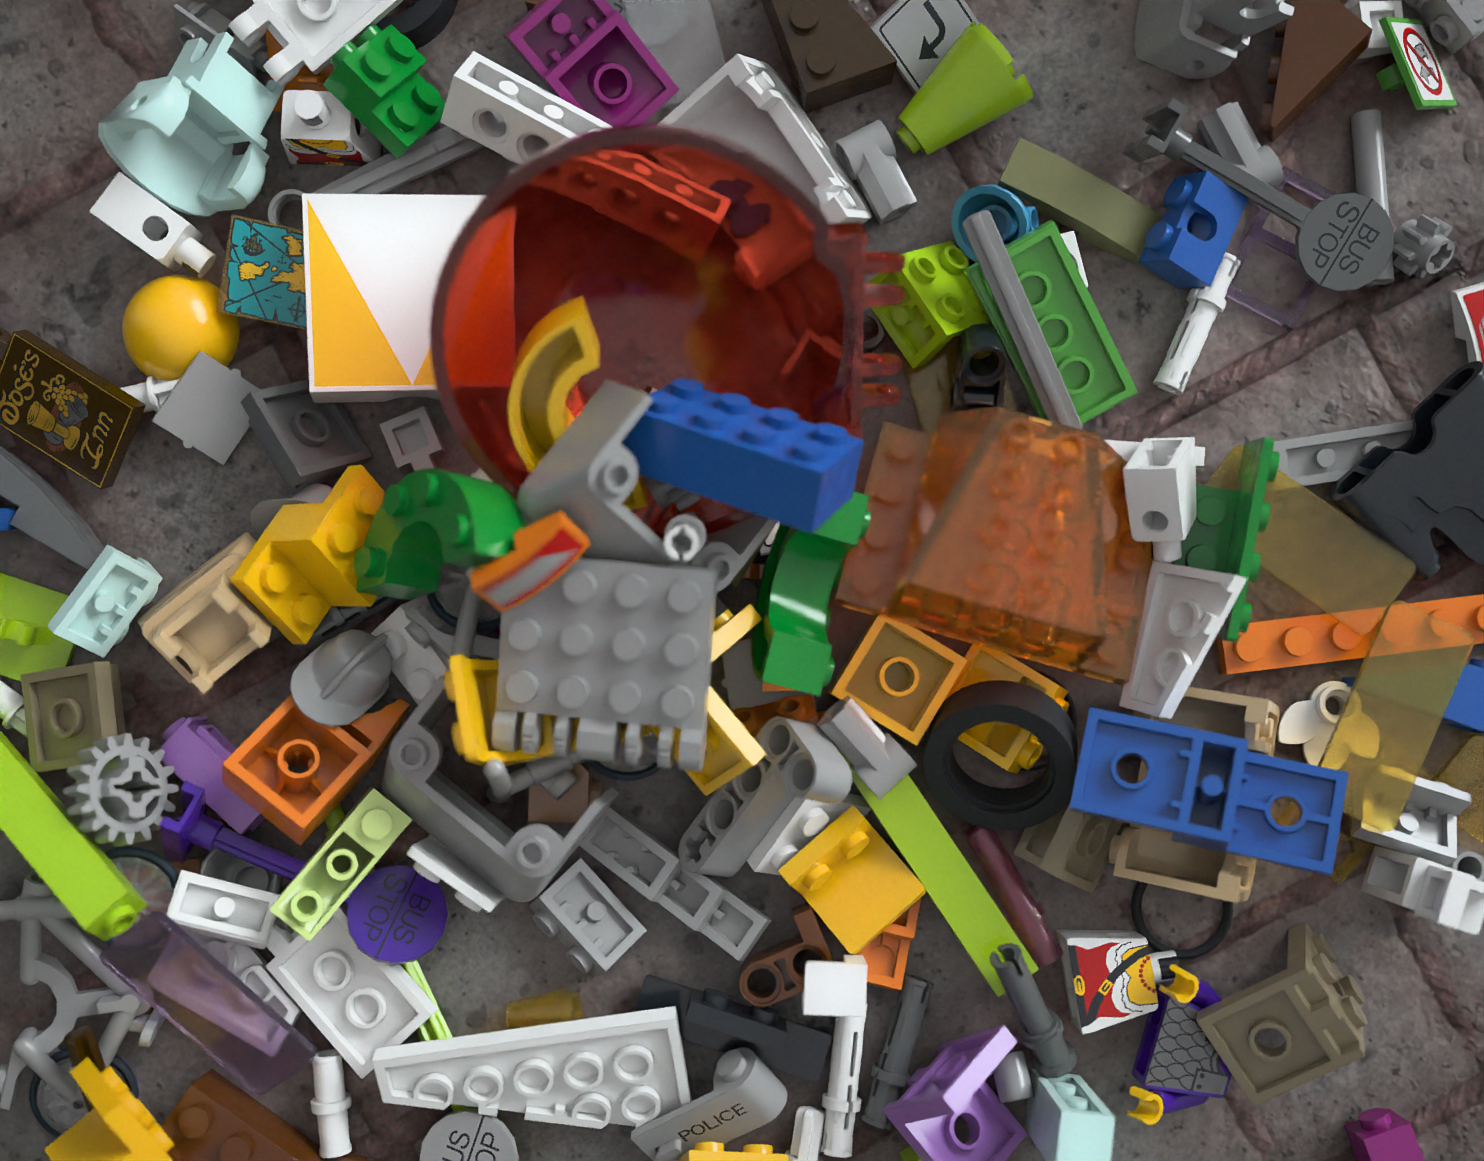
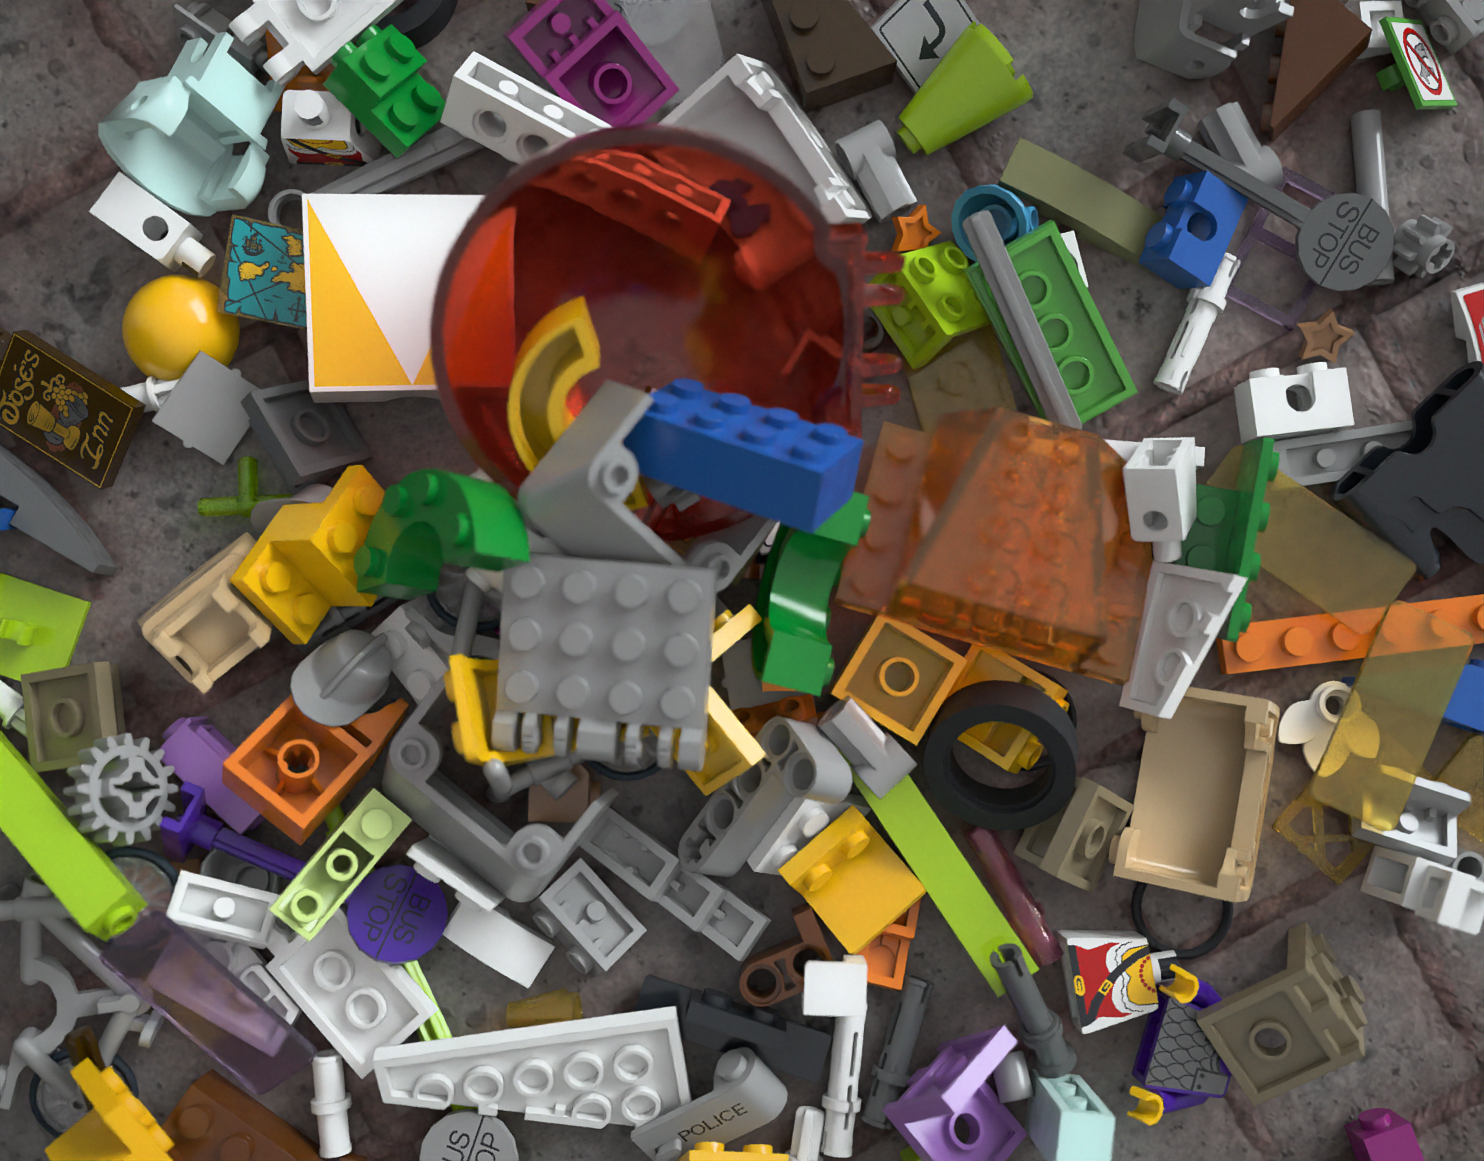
(106, 601): light aqua bracket -> none
(247, 494): none -> clear neon green piece
(413, 440): light grey plate -> none
(499, 942): none -> white slope
(540, 557): slope -> none
(684, 536): white axle -> none
(913, 231): none -> orange piece
(978, 381): black piece -> none
(1209, 791): blue bracket -> none
(1321, 399): none -> white brick
(1323, 337): none -> medium nougat piece

